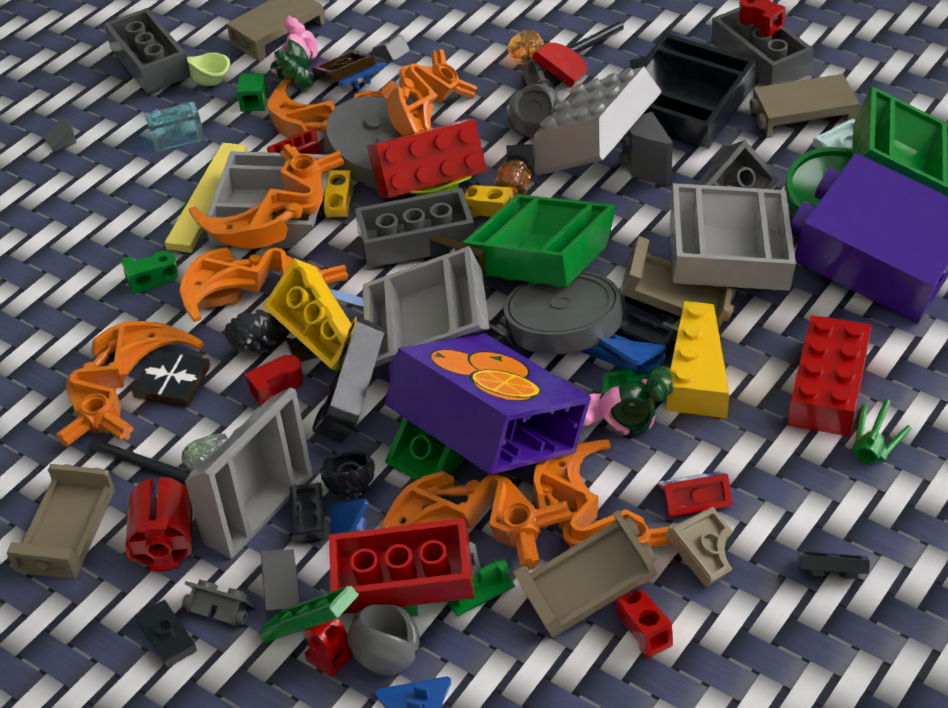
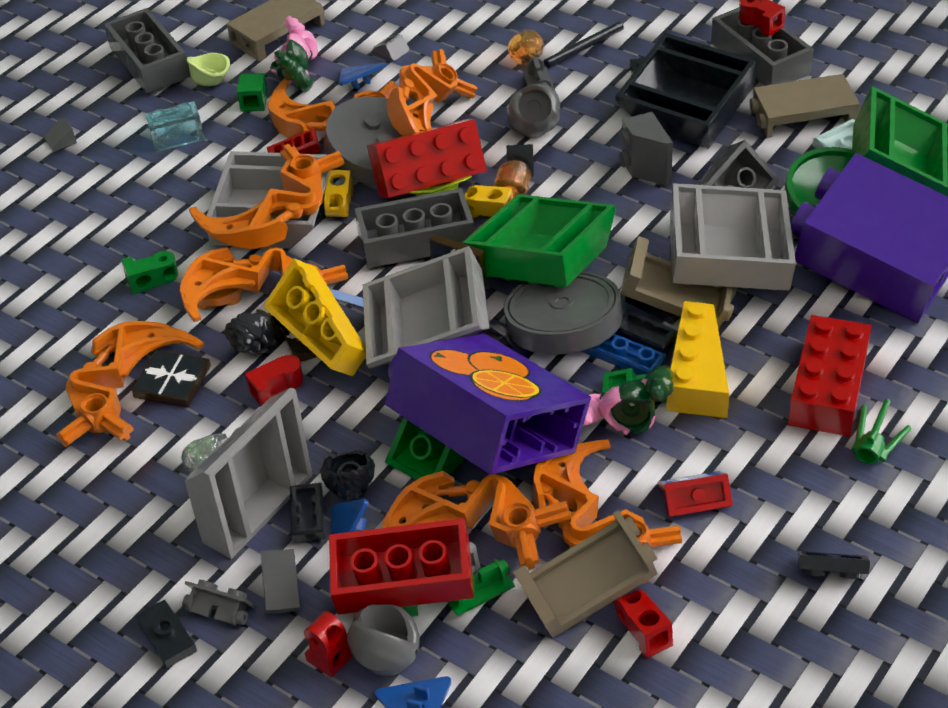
(64, 522): dark tan panel -> none
(139, 460): black bar -> none
(159, 523): red cylinder -> none
(186, 231): light yellow tile -> none
(308, 614): green tile -> none
(343, 66): dark brown tile -> none
(351, 380): beam -> none
(561, 62): red tile -> none
(592, 120): light grey slope -> none
(633, 352): blue piece -> none
(702, 545): dark tan tile -> none

